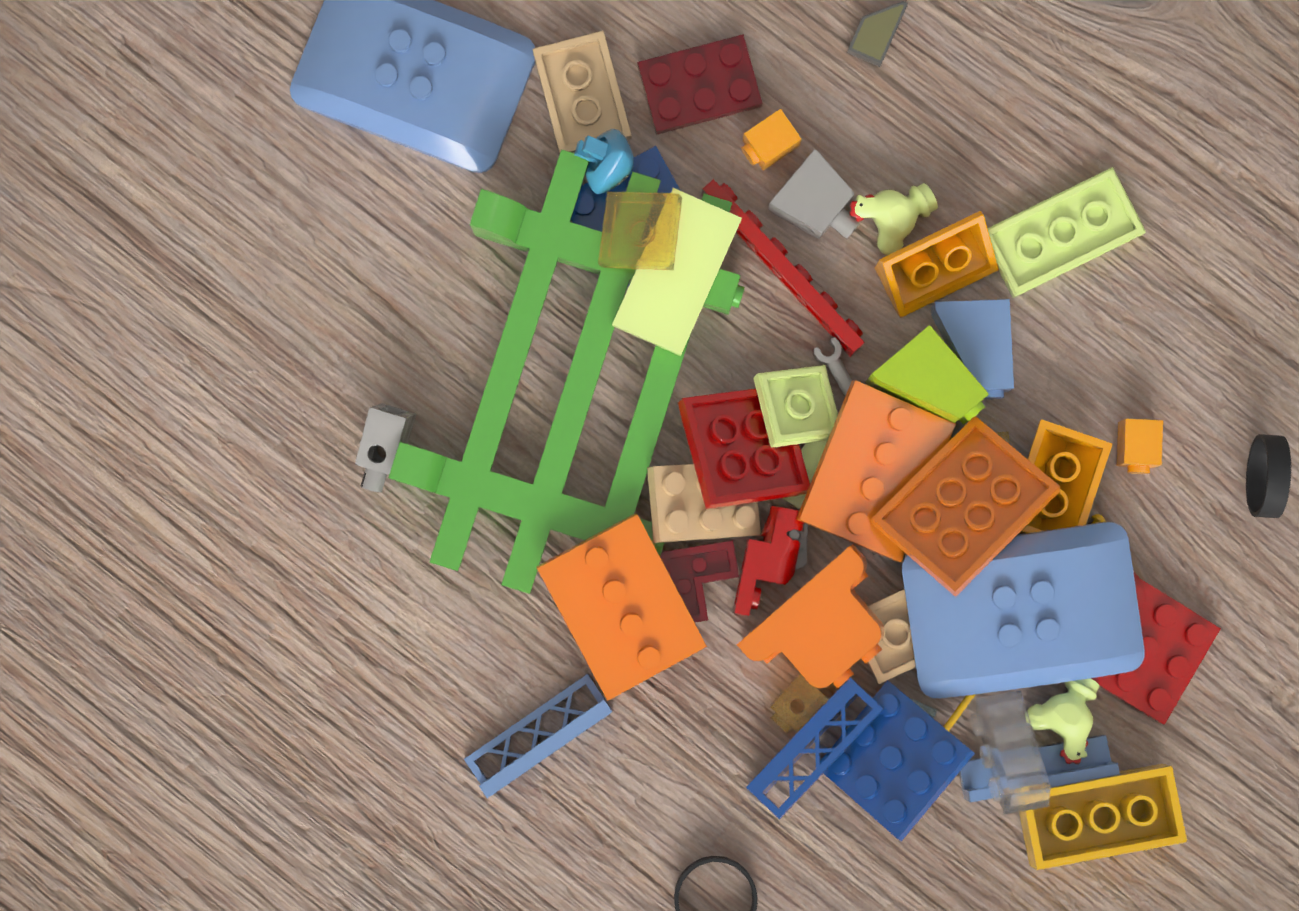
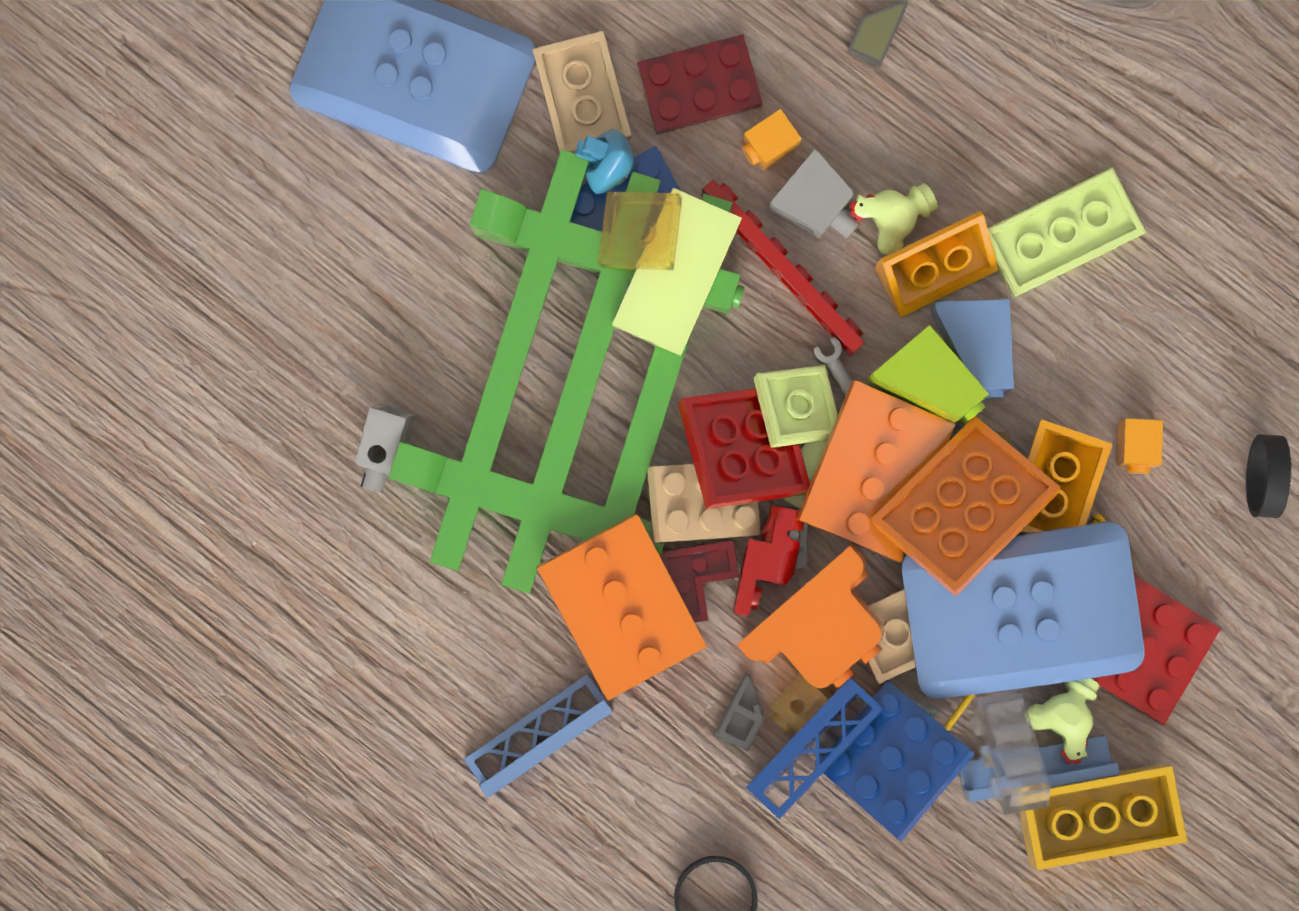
(742, 716): none -> dark grey tile

